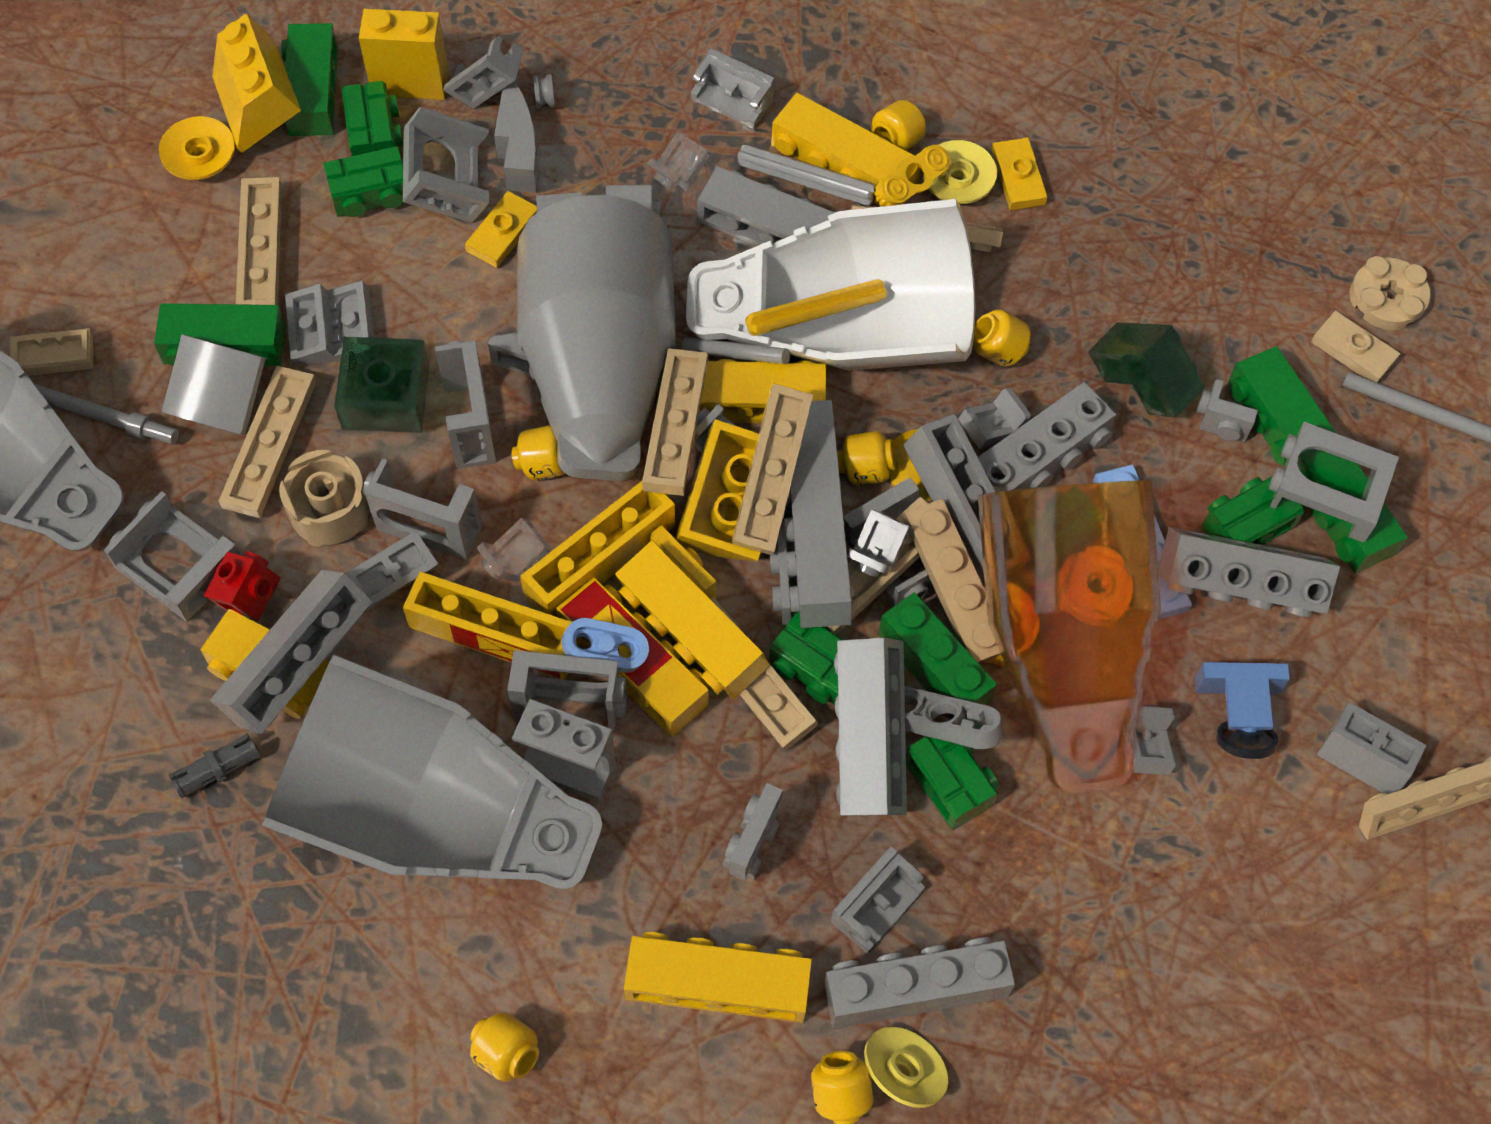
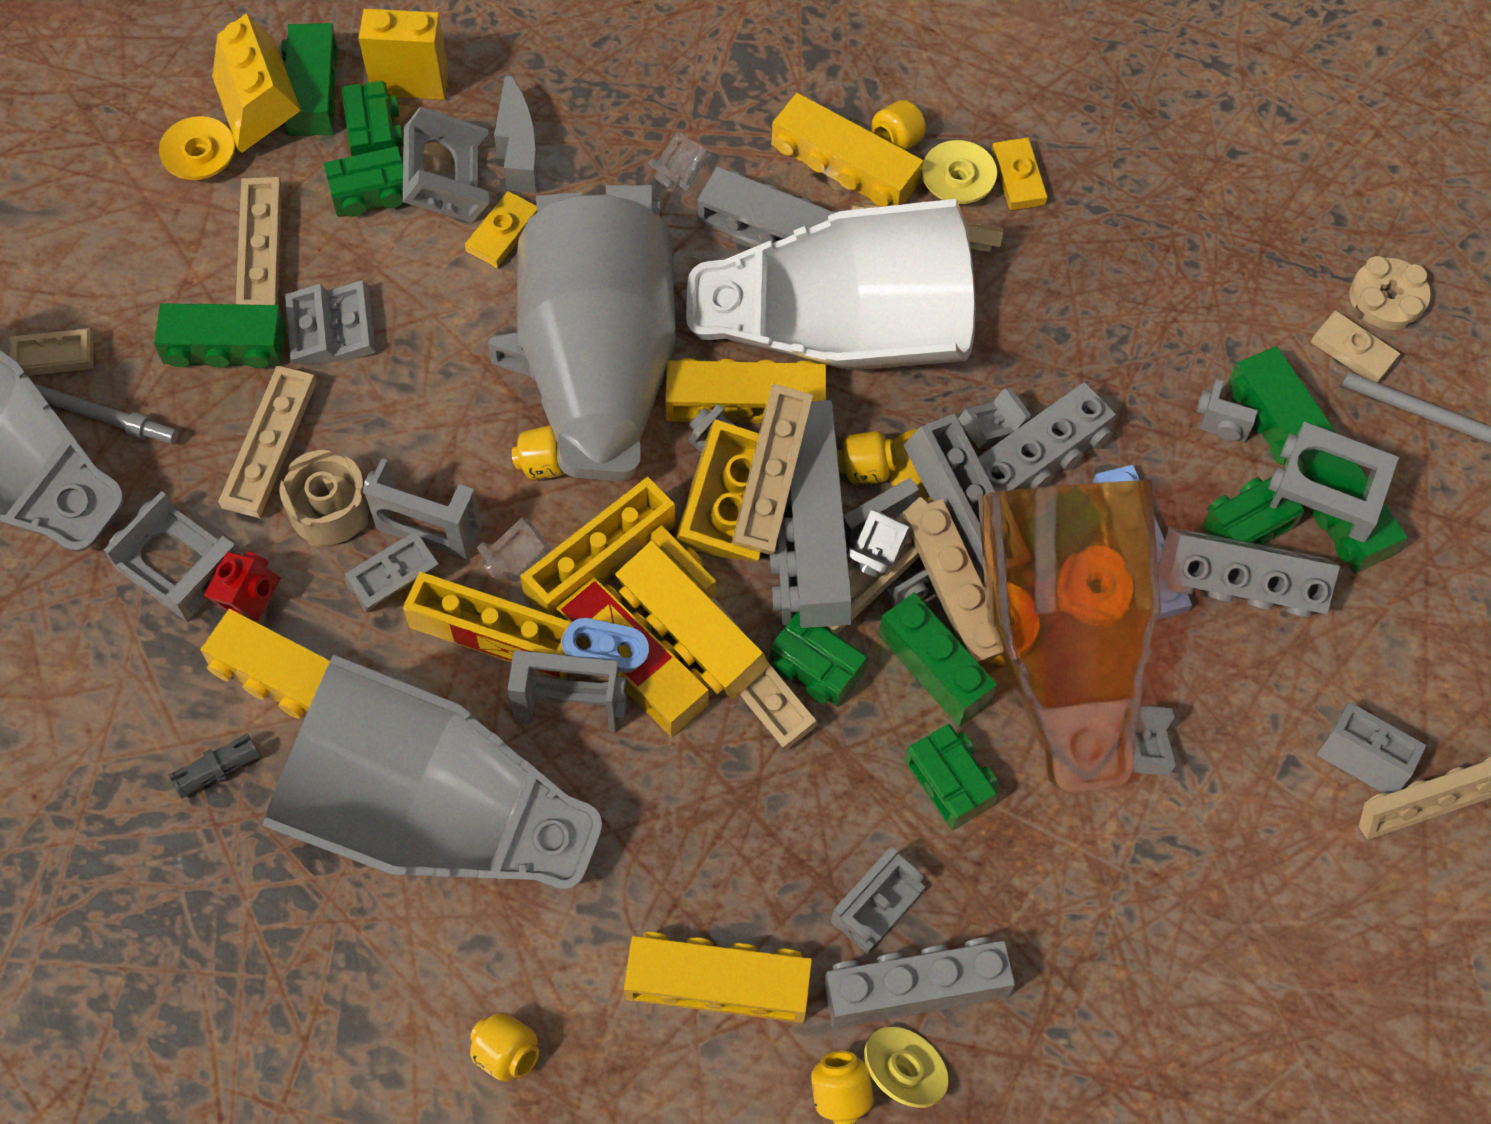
(213, 384): light grey slope -> none
(291, 651): light grey brick -> none
(382, 384): clear green brick -> none
(470, 431): light grey panel -> none
(486, 75): light grey hinge -> none
(544, 91): light grey bush -> none
(570, 756): light grey panel -> none
(675, 422): tan plate -> none
(733, 88): light grey hinge -> none
(738, 350): light grey bar -> none
(758, 825): light grey plate -> none
(806, 174): light grey axle -> none
(815, 307): yellow axle -> none
(871, 727): brick -> none
(897, 188): yellow piece -> none
(972, 725): light grey beam -> none
(1001, 338): yellow head -> none
(1150, 361): clear green brick -> none
(1247, 703): medium blue piece -> none

